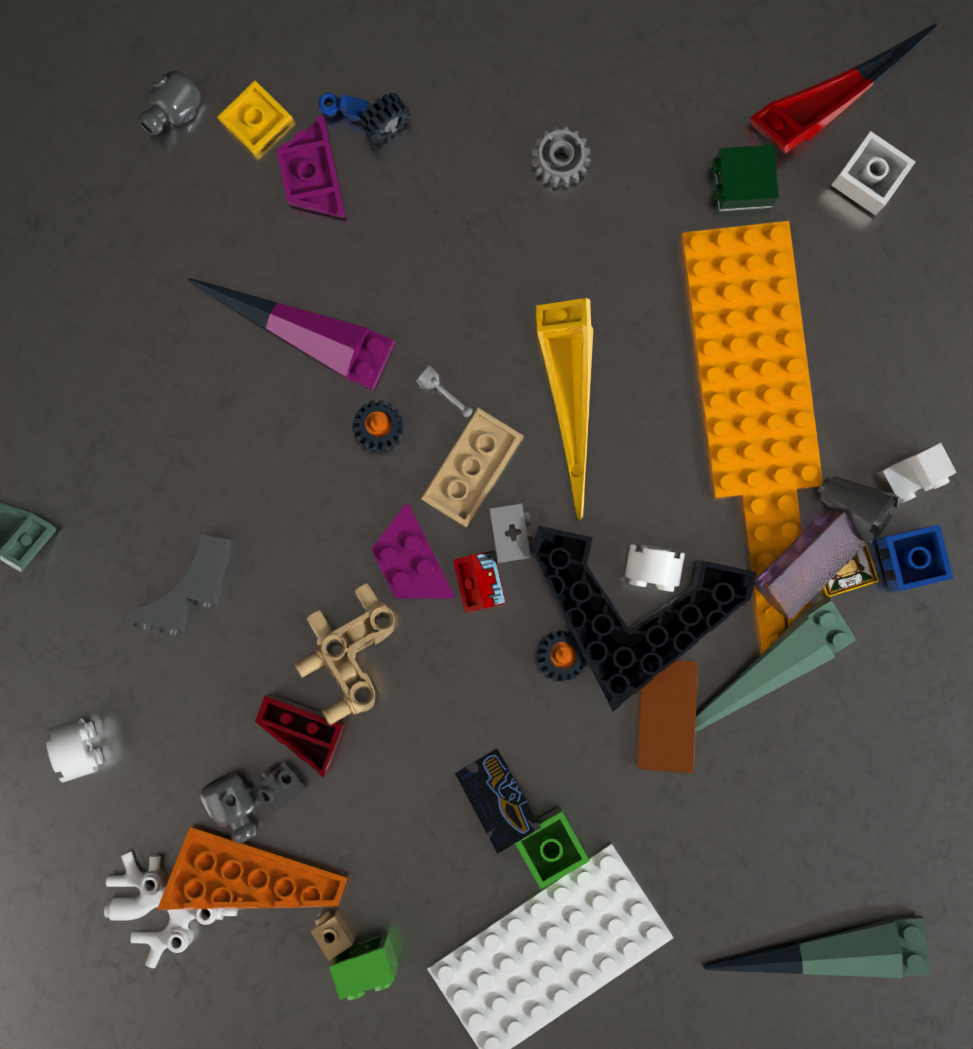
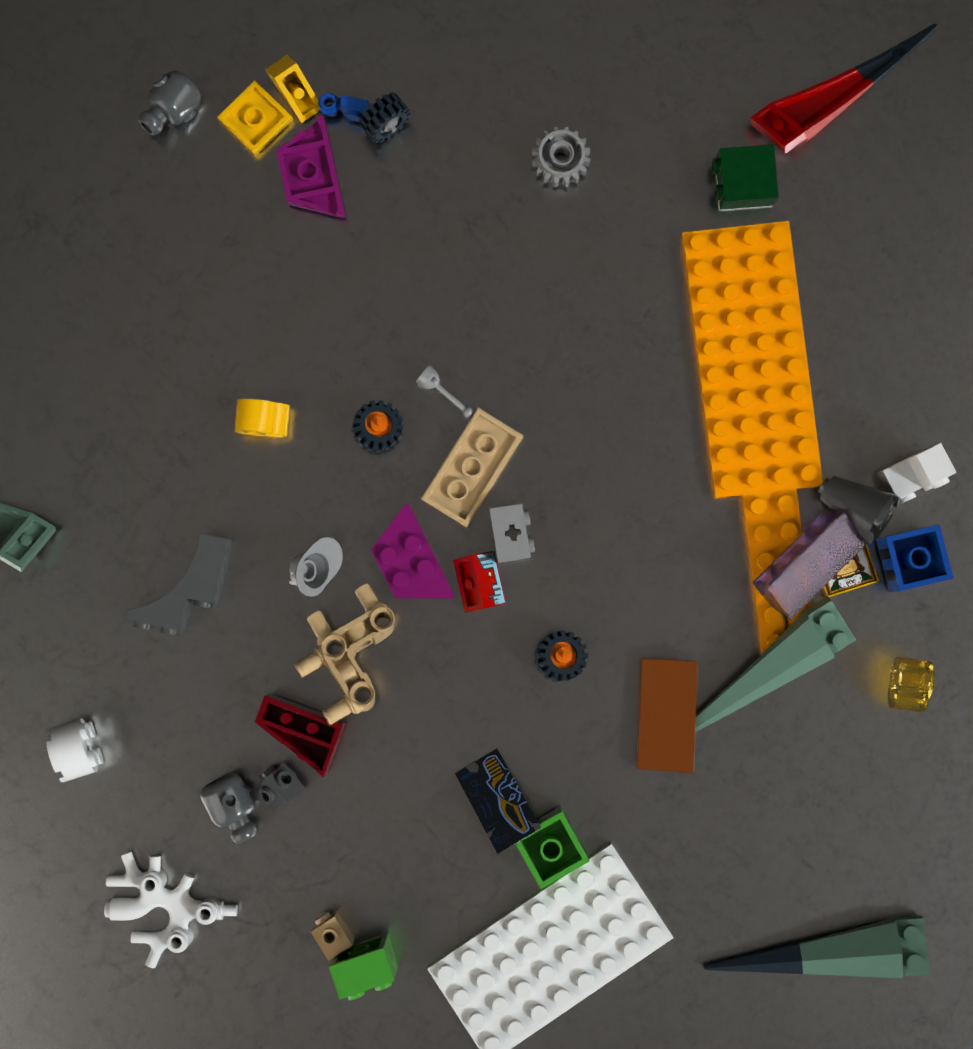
(229, 875): orange wing -> none
(261, 418): none -> yellow piece
(294, 88): none -> yellow slope
(316, 566): none -> light grey piece
(340, 345): magenta plate -> none
(567, 351): yellow plate -> none
(632, 656): black wedge -> none
(654, 566): white brick -> none
(873, 173): white brick -> none
(910, 684): none -> clear yellow piece

